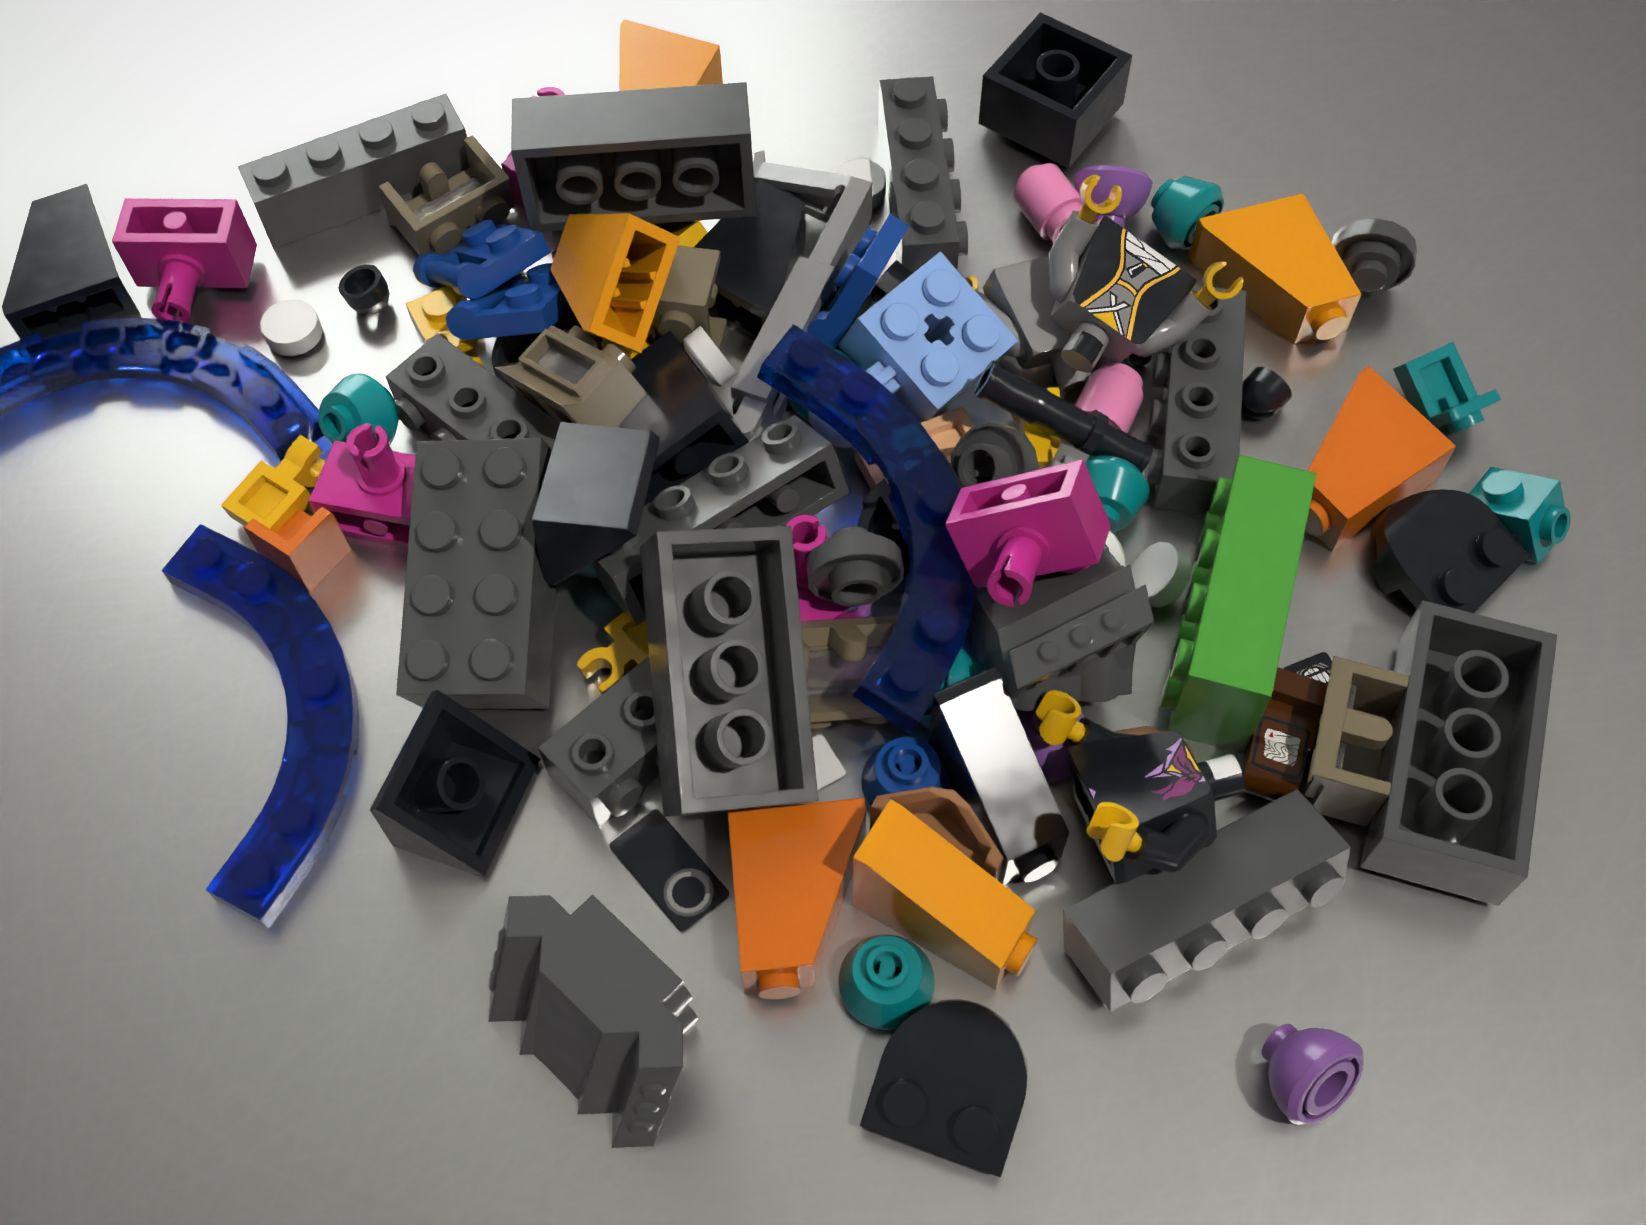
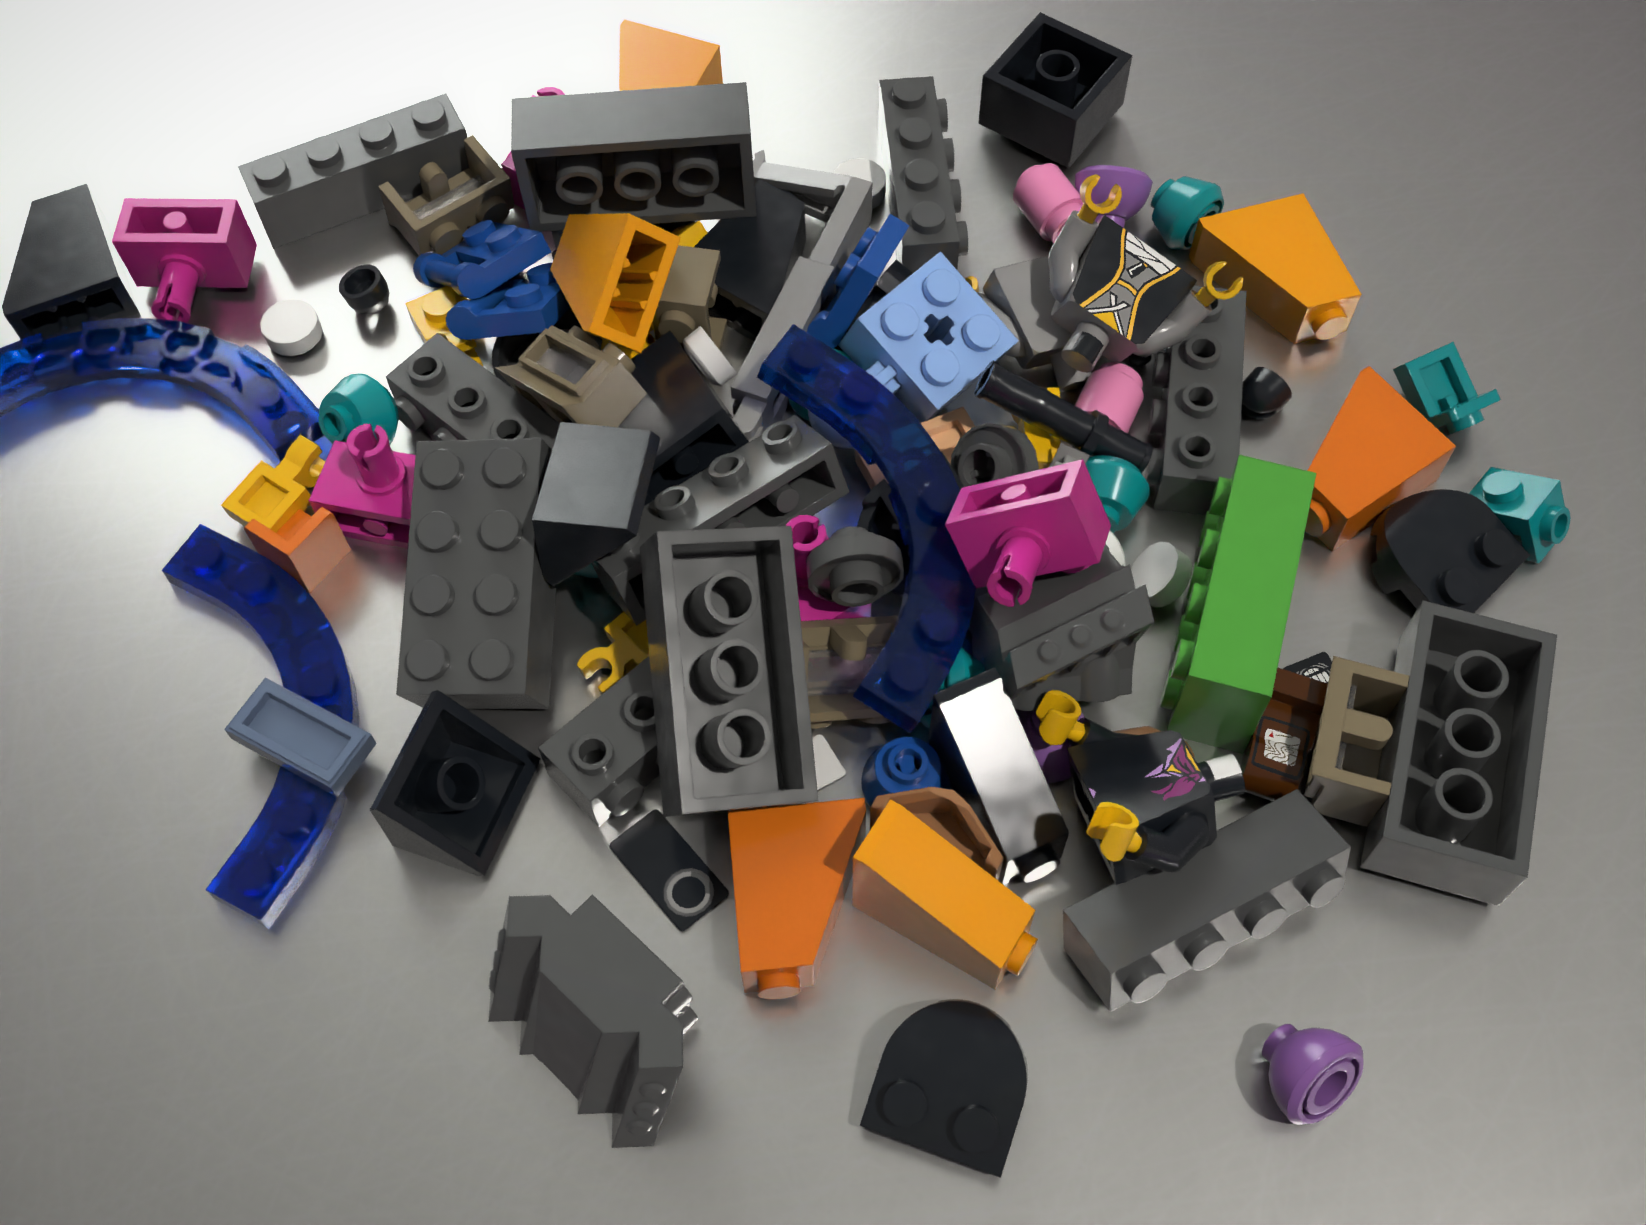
(301, 736): none -> sand blue tile
(880, 998): teal cone -> none
(1376, 253): dark grey plate -> none

